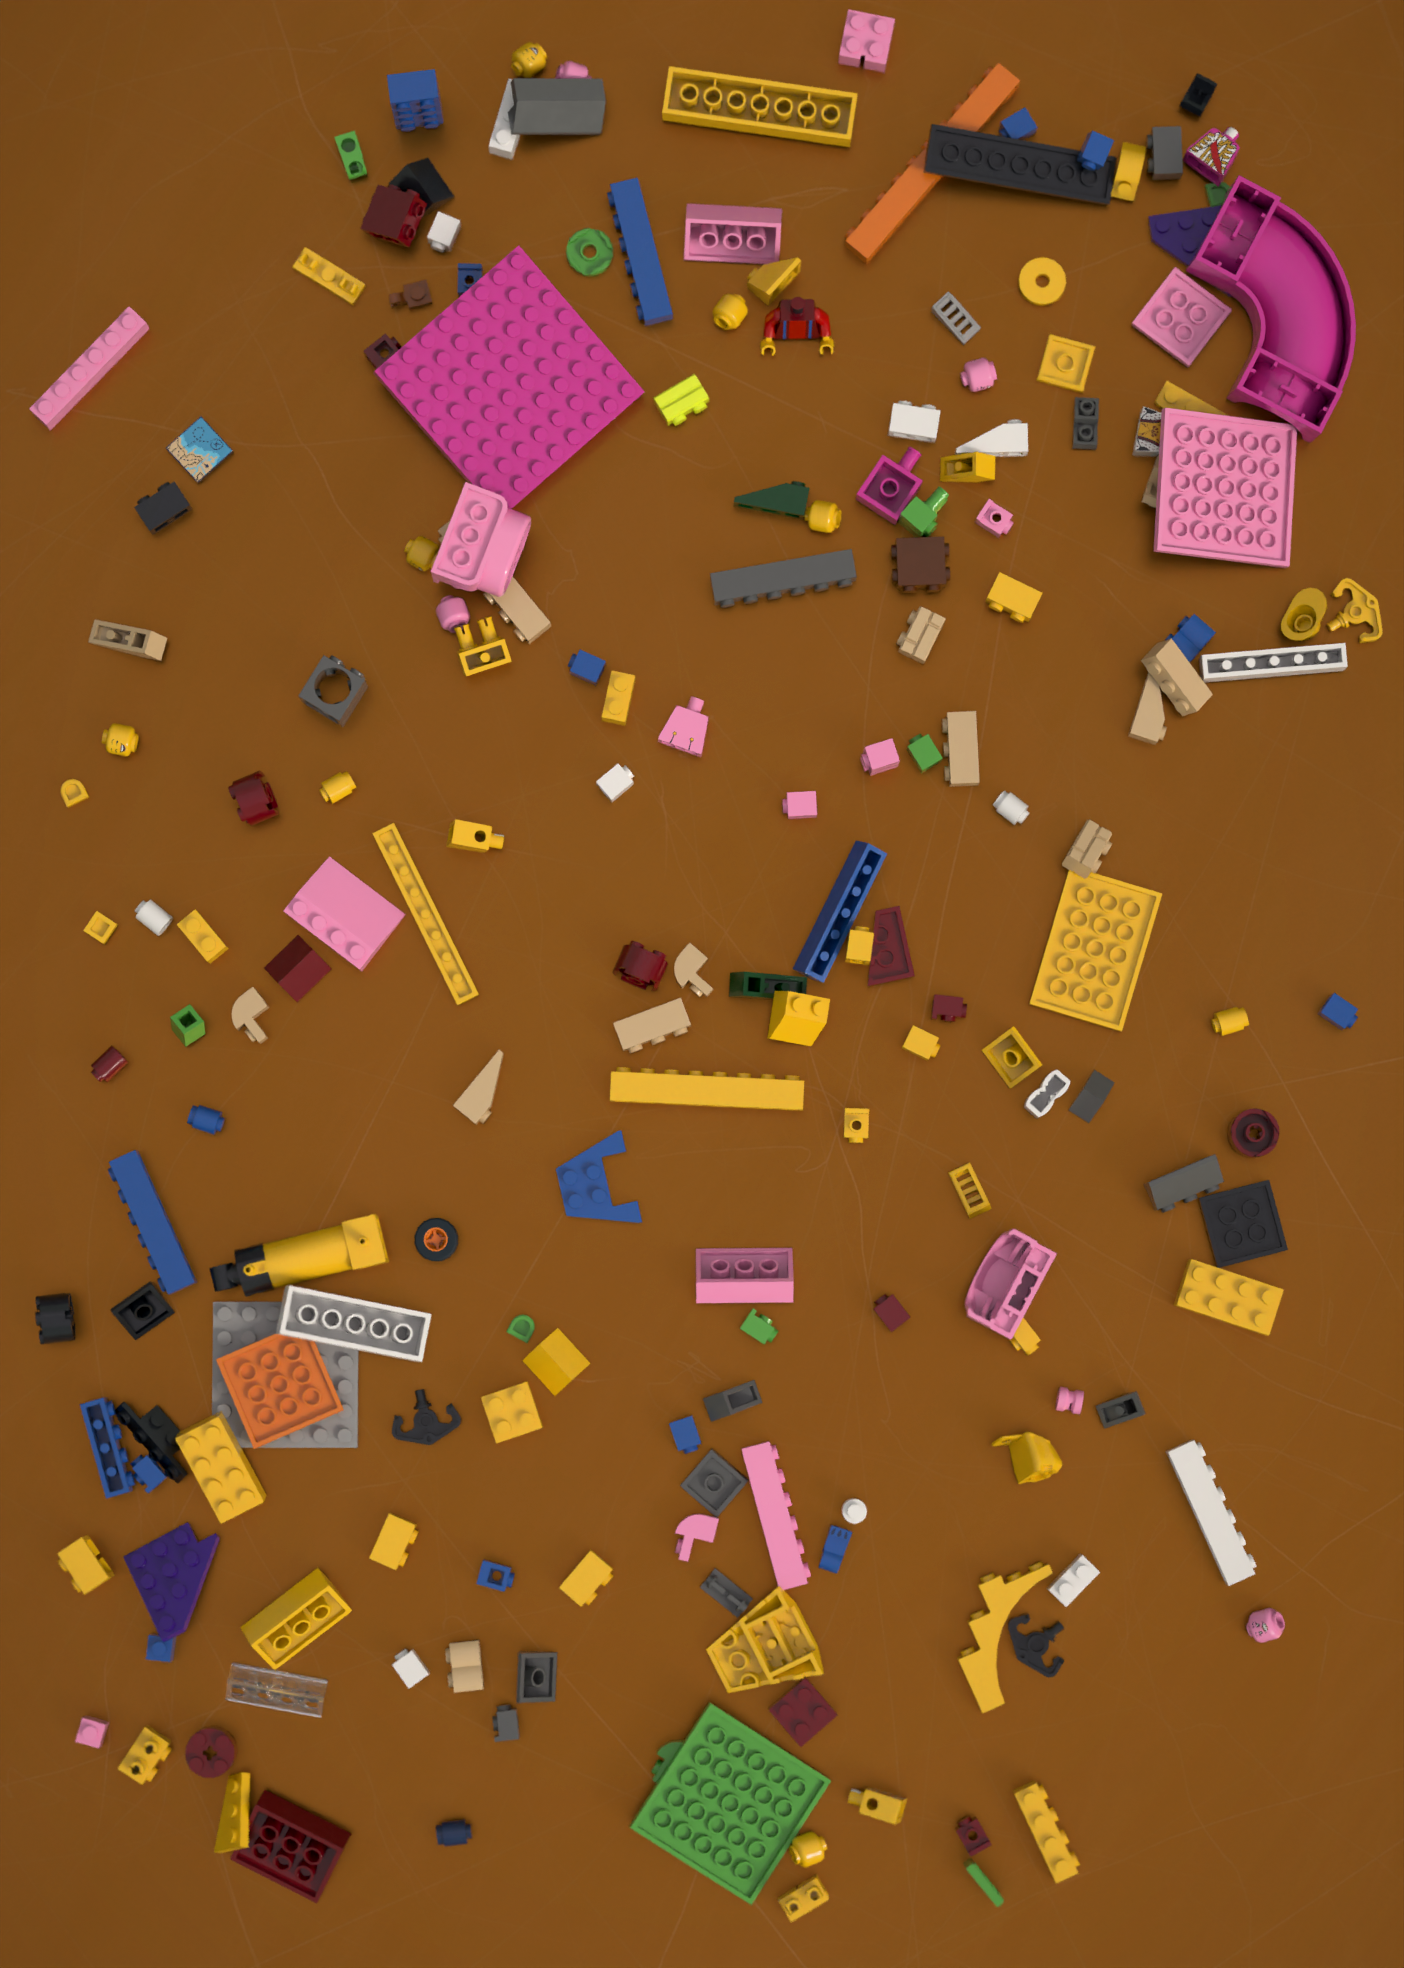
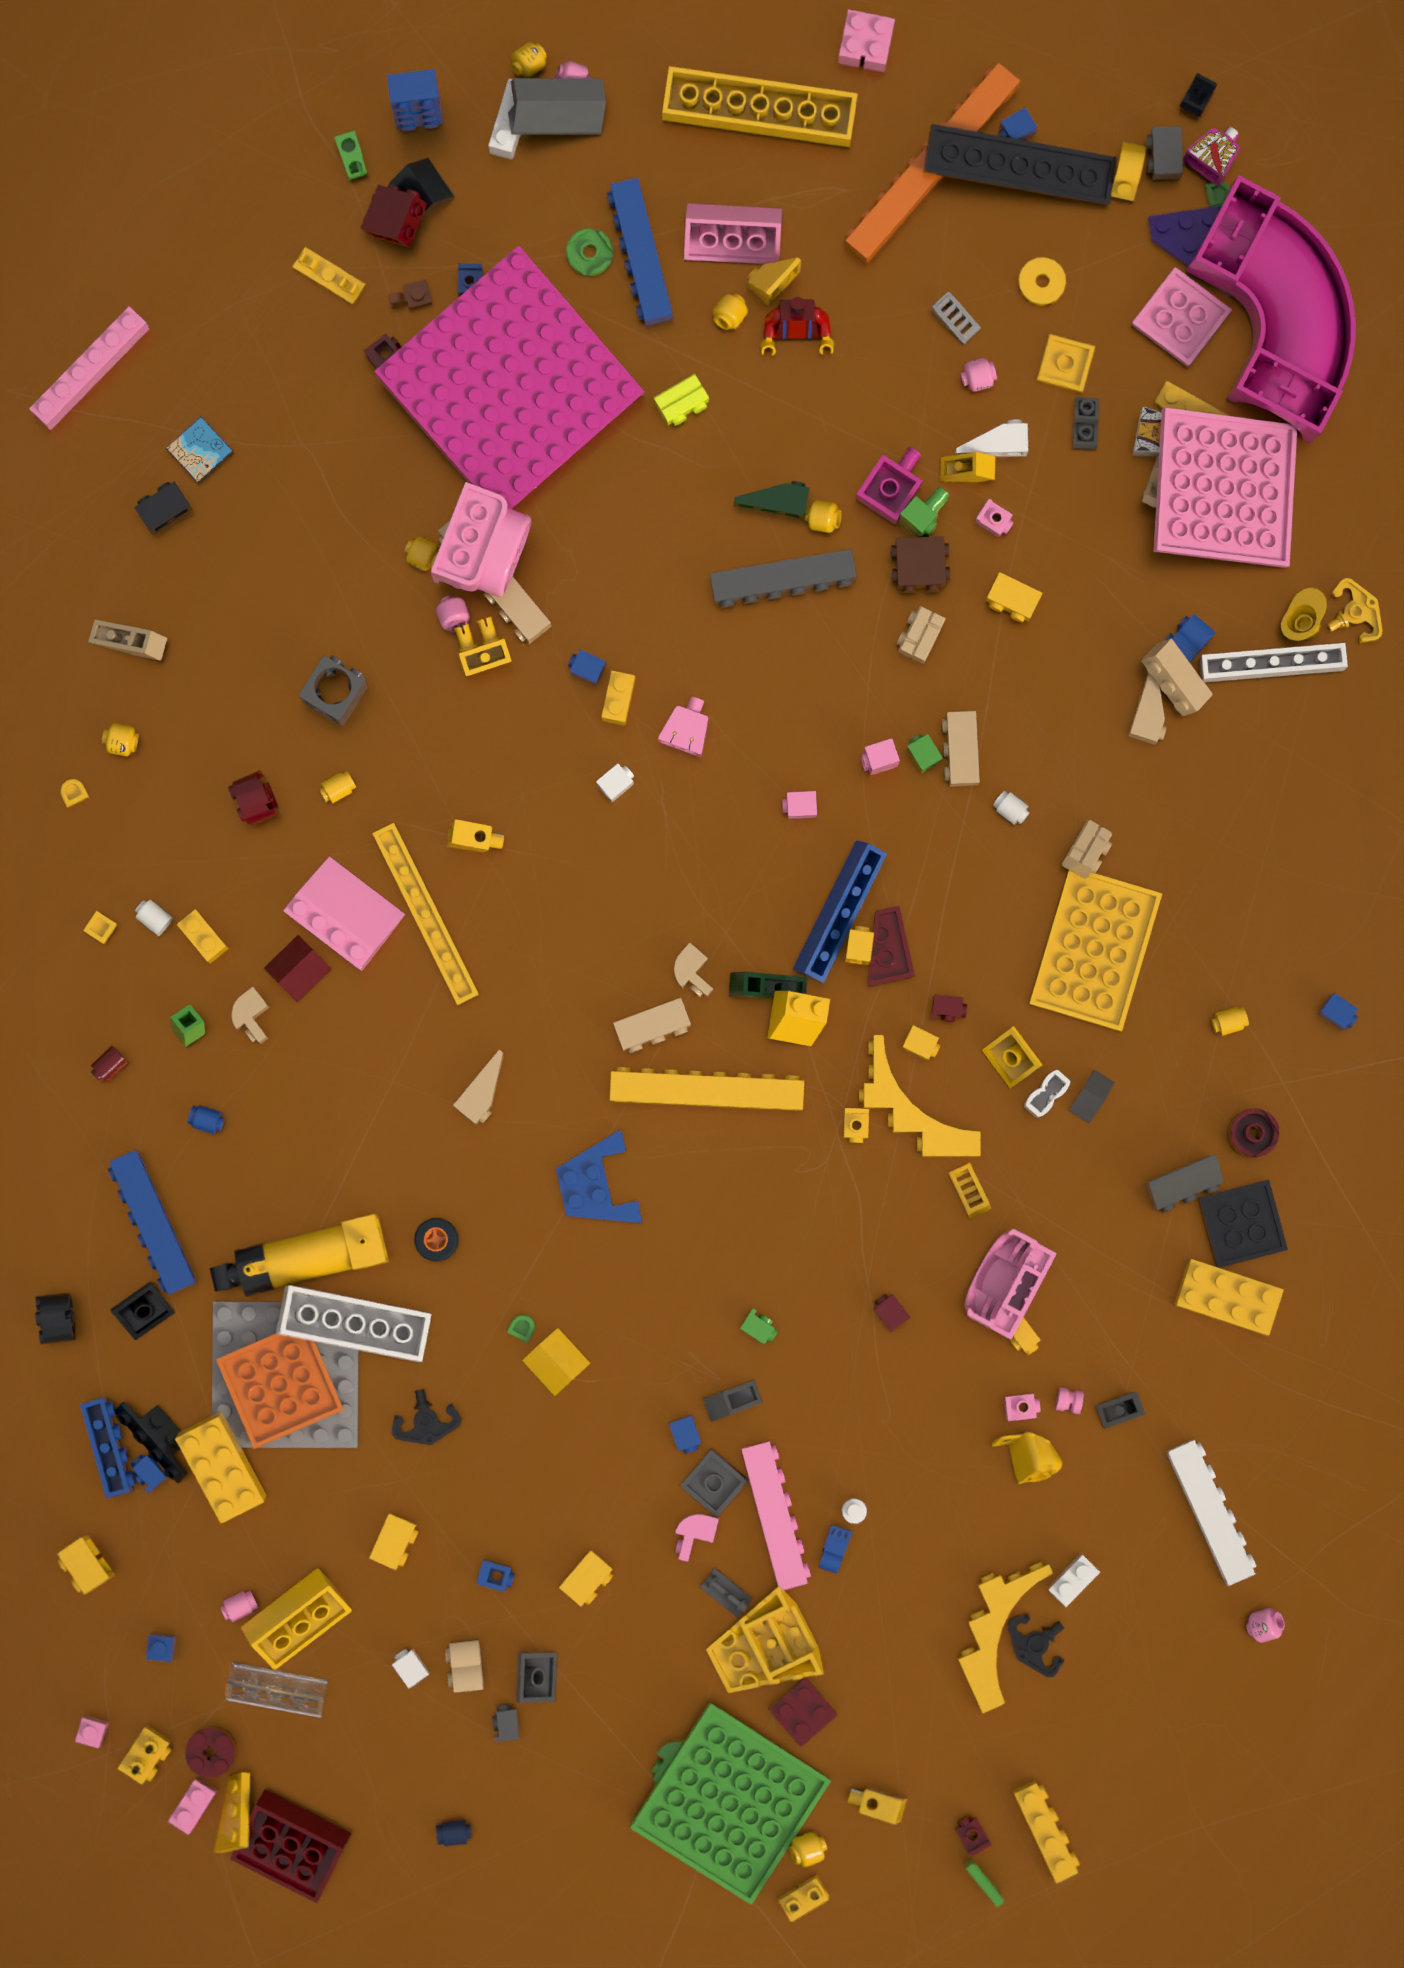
(171, 1577): dark purple wing -> none
(193, 1805): none -> bright pink brick
(239, 1606): none -> bright pink brick
(443, 232): white brick -> none
(512, 1412): yellow brick -> none
(640, 966): dark red brick -> none
(744, 1275): bright pink slope -> none
(884, 1093): none -> yellow arch
(914, 421): white brick -> none
(1012, 1407): none -> bright pink brick
(1094, 151): blue brick -> none

